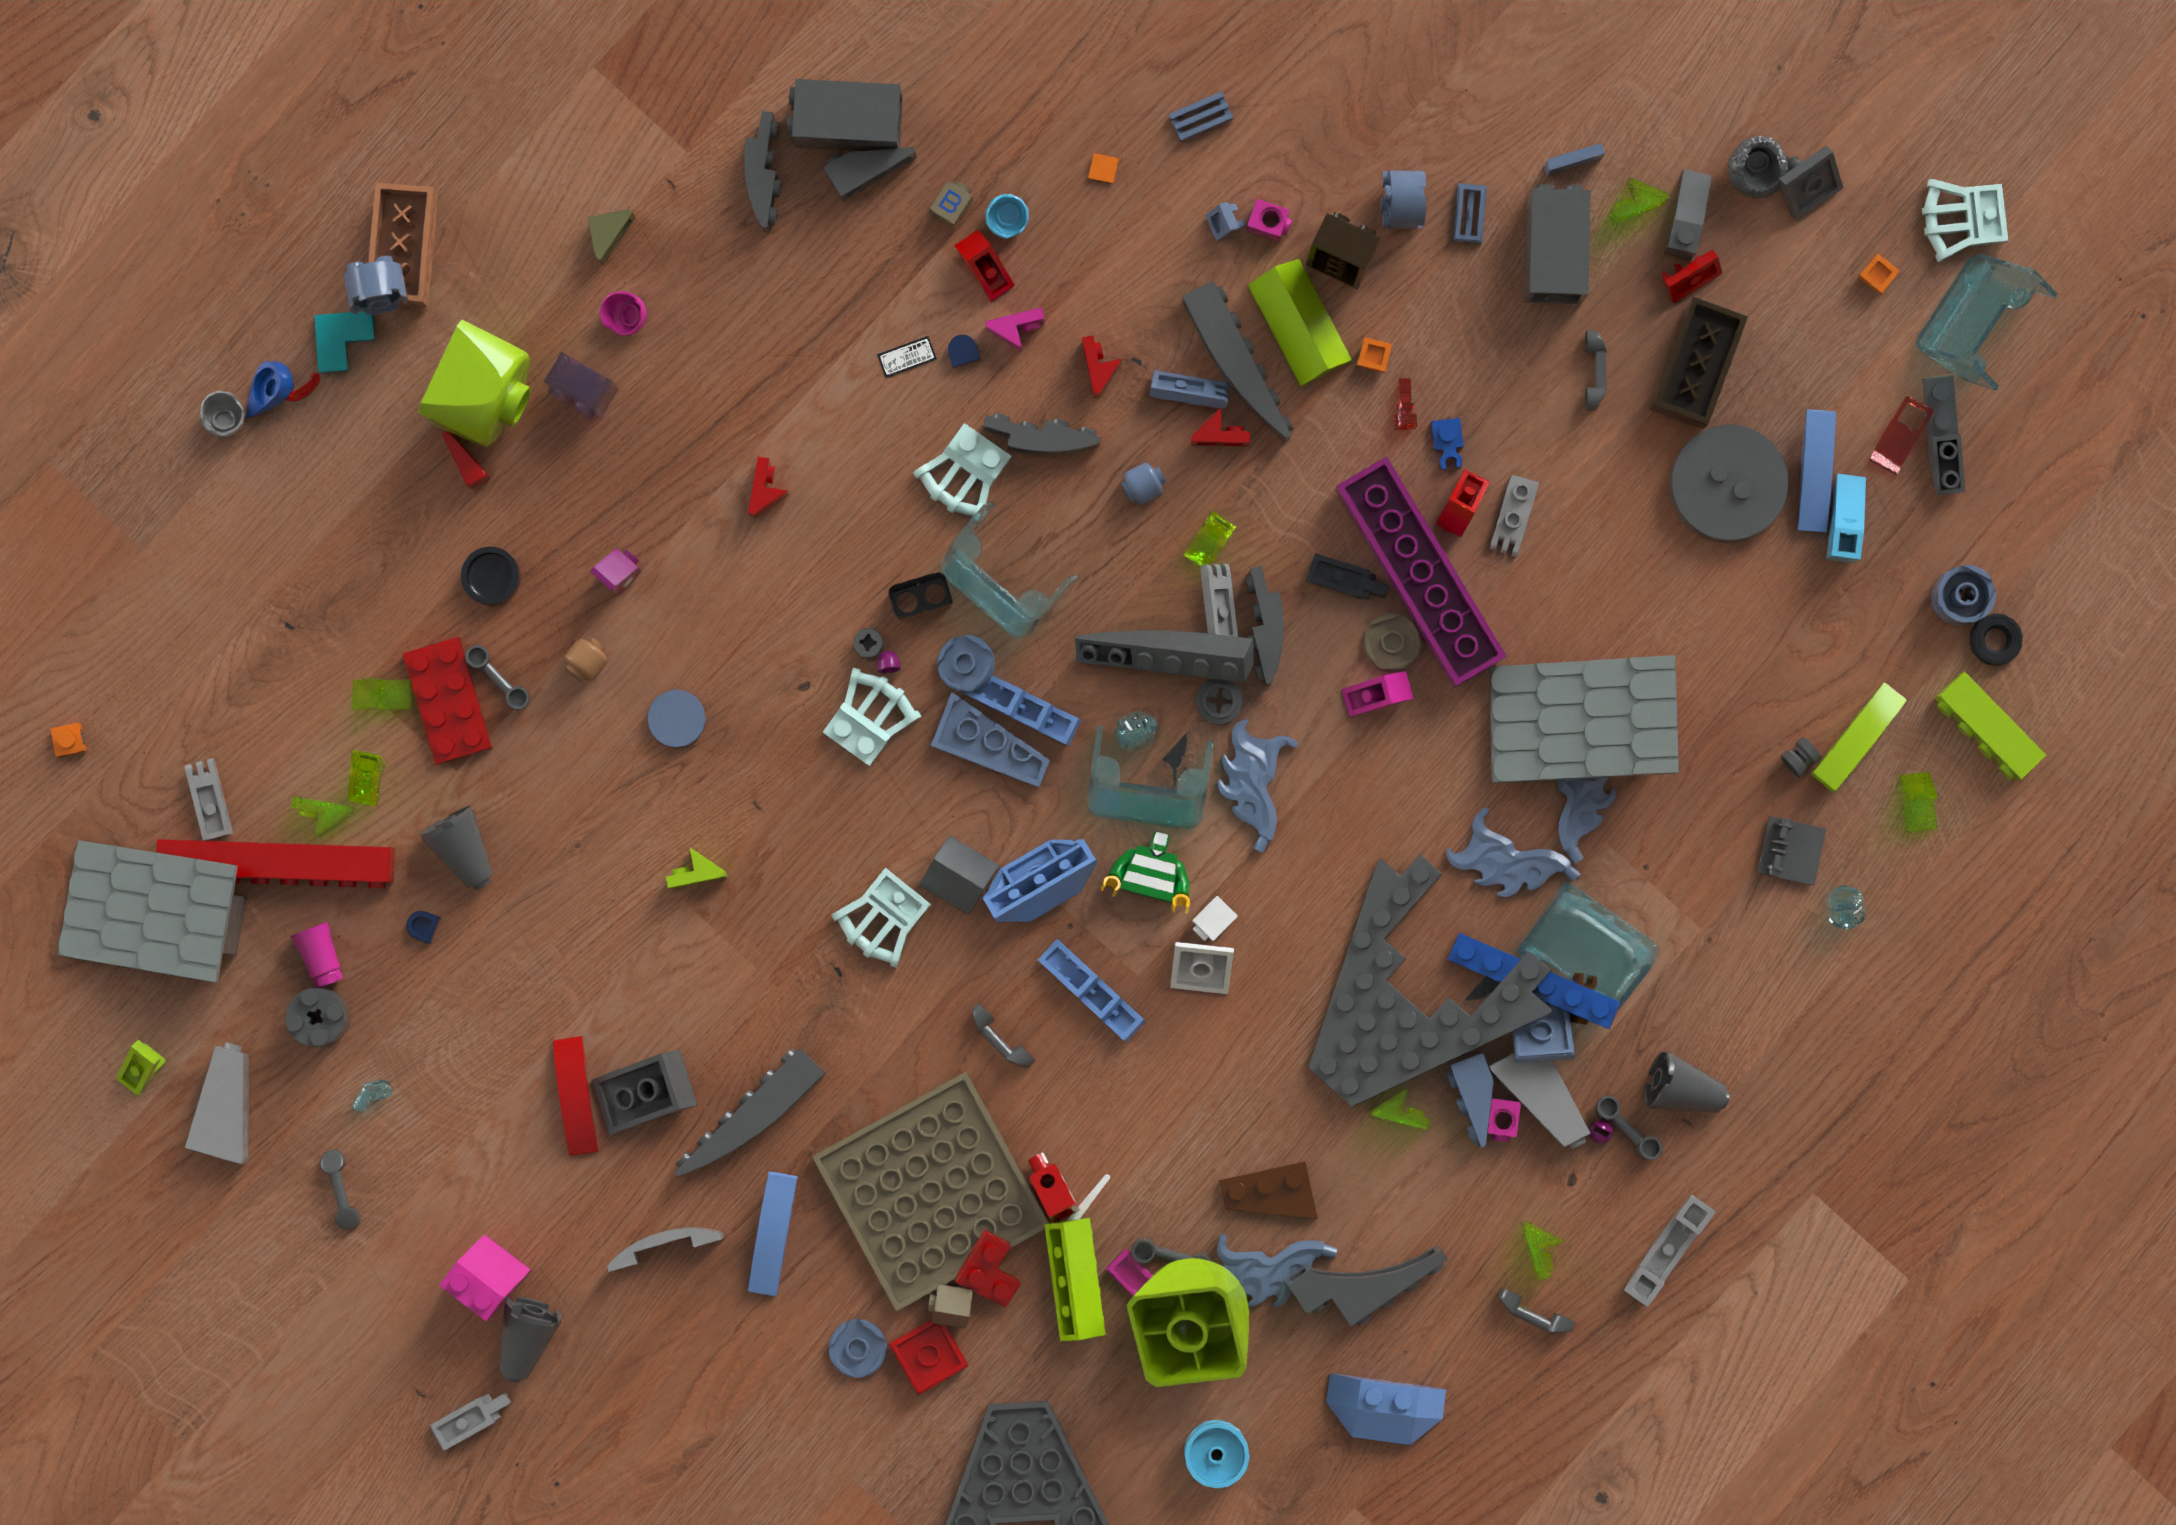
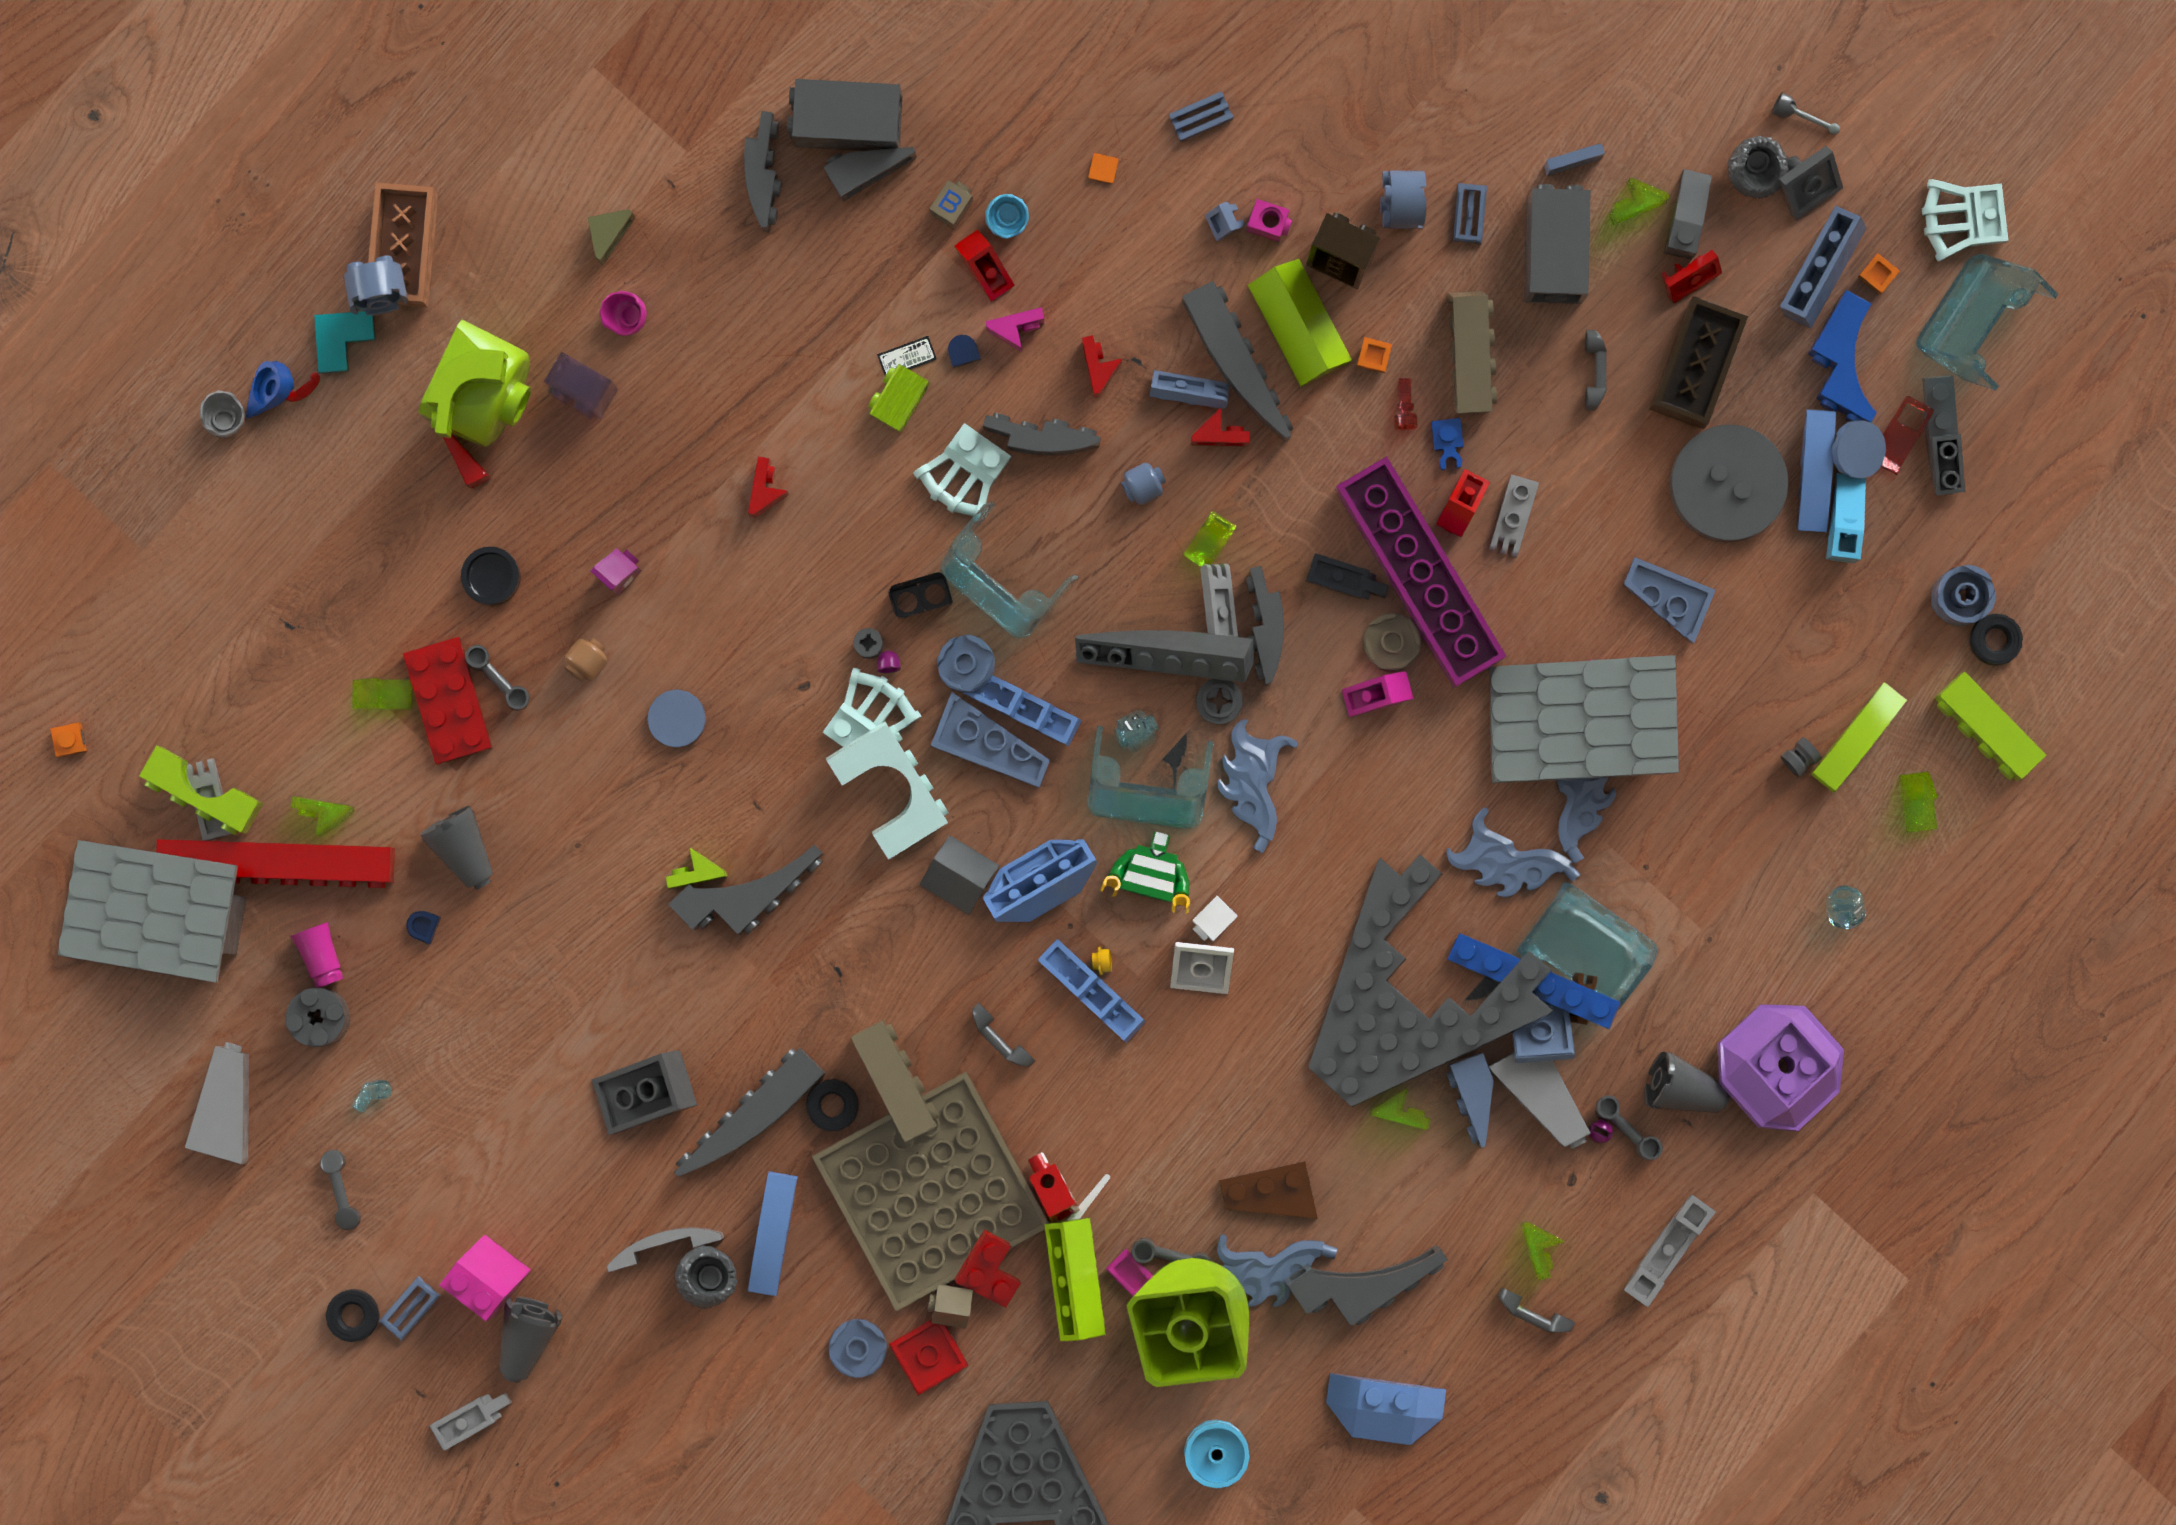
(139, 1067): lime slope -> none
(169, 772): none -> lime arch
(335, 1321): none -> black tyre
(365, 777): clear neon green slope -> none
(426, 1289): none -> sand blue tile
(456, 376): none -> lime arch
(575, 1096): red slope -> none
(705, 1277): none -> dark grey hair
(745, 902): none -> dark grey arch
(826, 1122): none -> black tyre
(882, 748): none -> light aqua arch
(894, 901): light aqua plate -> none
(894, 1080): none -> dark tan wedge
(898, 397): none -> lime brick
(1102, 960): none -> yellow plate
(1472, 351): none -> dark tan wedge
(1512, 1108): dark pink brick -> none
(1670, 596): none -> sand blue wing
(1751, 1070): none -> medium lavender piece
(1786, 106): none -> hinge
(1791, 850): dark grey hinge -> none
(1823, 267): none -> sand blue brick
(1836, 349): none -> blue arch
(1859, 449): none -> sand blue tile

